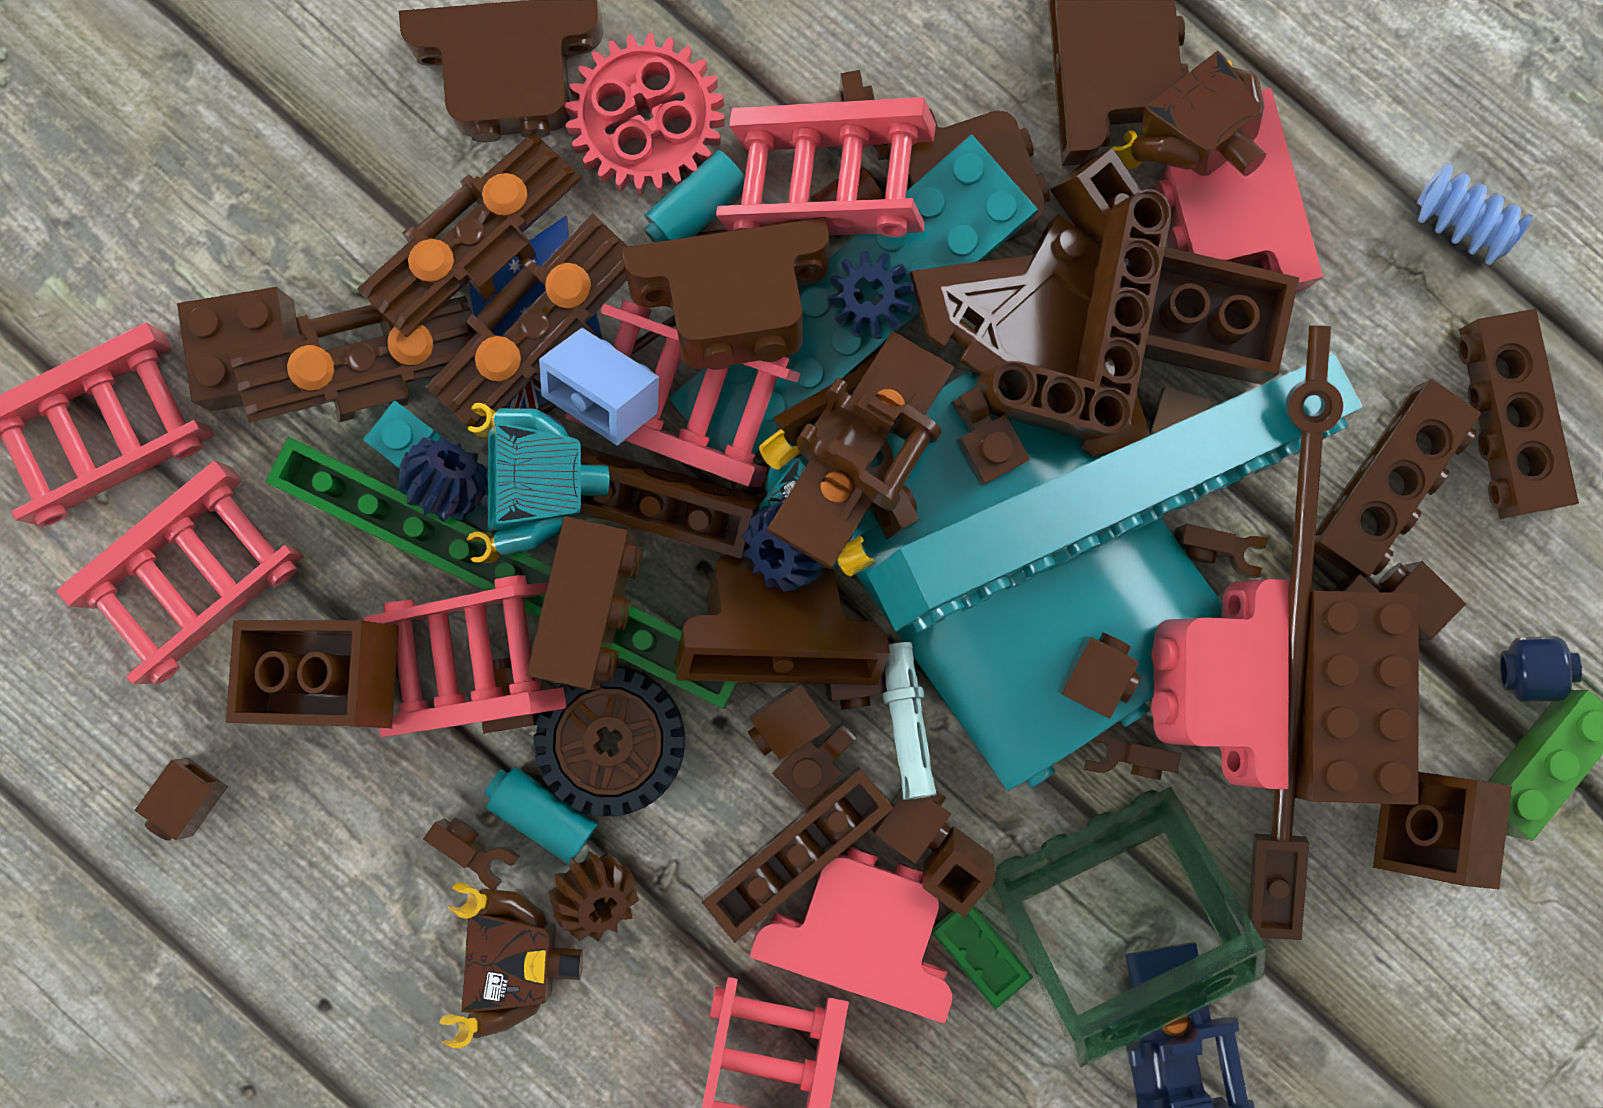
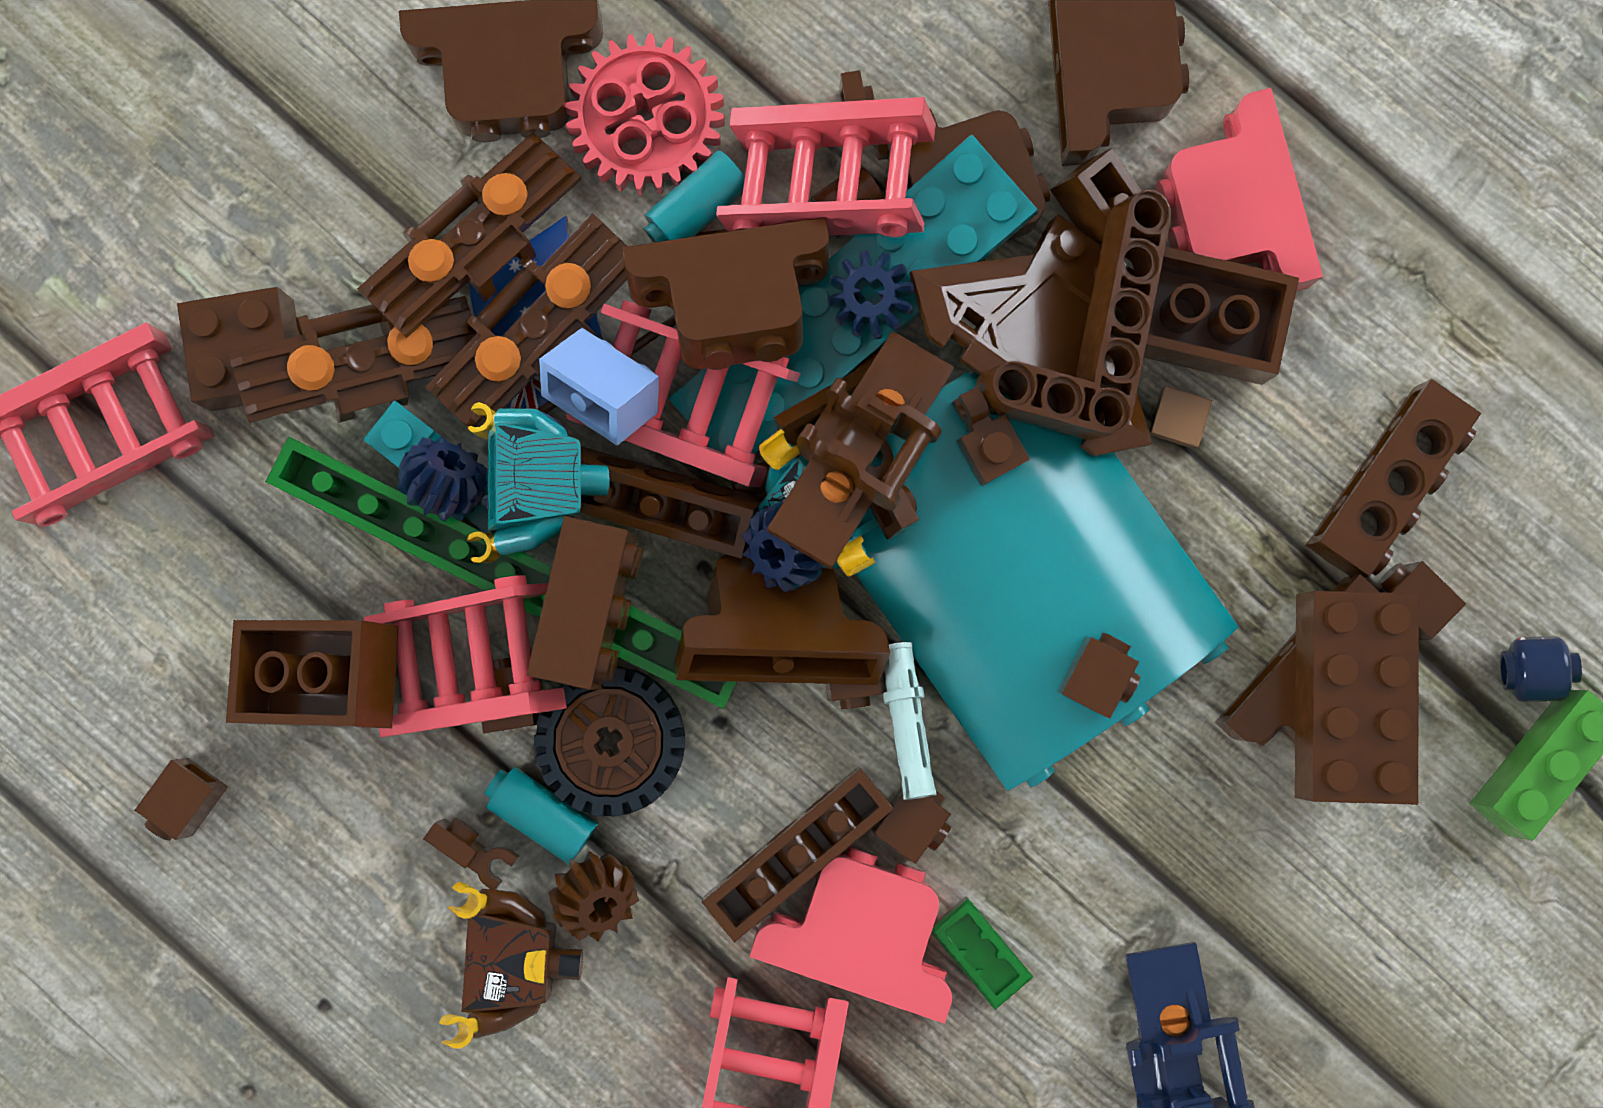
(135, 556): coral fence -> none
(787, 722): reddish brown slope -> none
(811, 768): reddish brown plate -> none
(958, 872): reddish brown brick -> none
(1096, 503): teal brick -> none
(1145, 760): reddish brown plate -> none
(1169, 995): clear green windscreen -> none
(1201, 122): reddish brown torso -> none
(1206, 544): reddish brown plate -> none
(1229, 682): coral brick -> none
(1279, 857): reddish brown bar -> none
(1450, 834): reddish brown brick -> none
(1472, 214): light blue piece -> none
(1530, 391): reddish brown brick -> none

